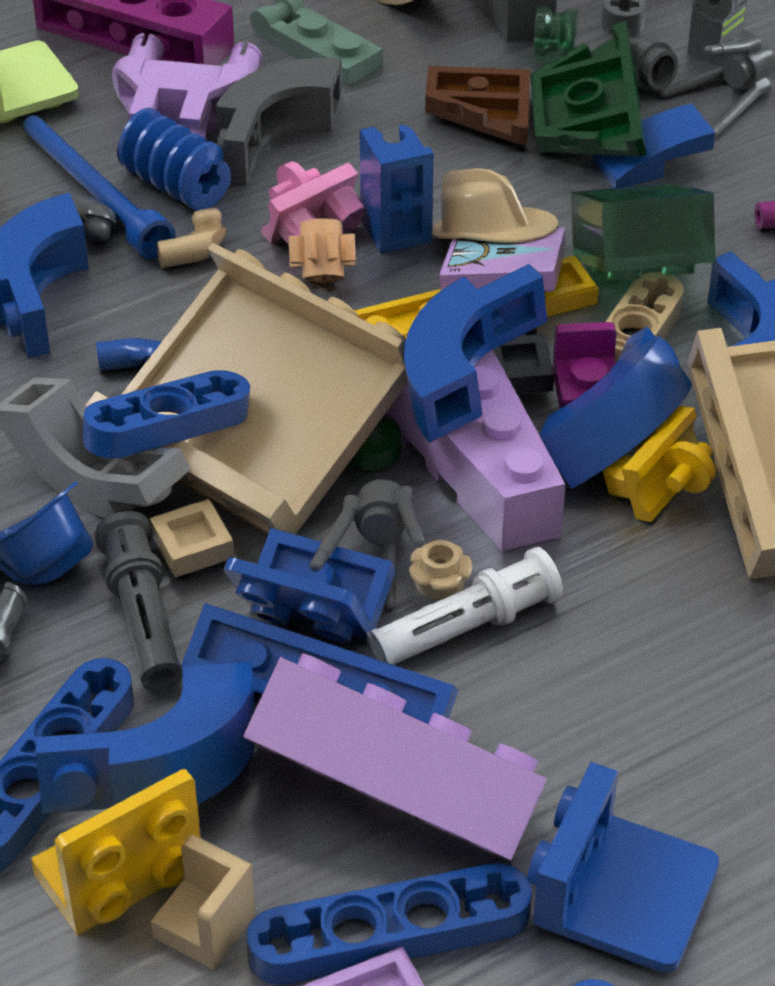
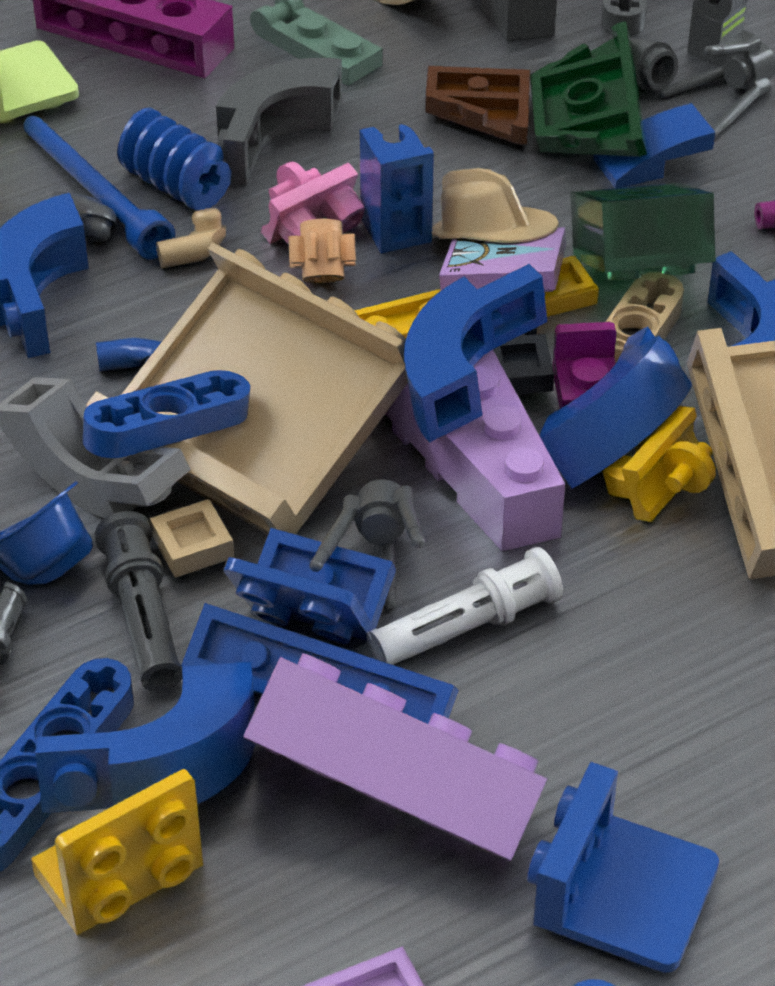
(179, 89): lavender connector -> none
(209, 904): tan panel -> none
(380, 448): dark green tile -> none
(386, 911): blue beam -> none
(439, 569): tan plate -> none
(555, 31): clear green wheel -> none

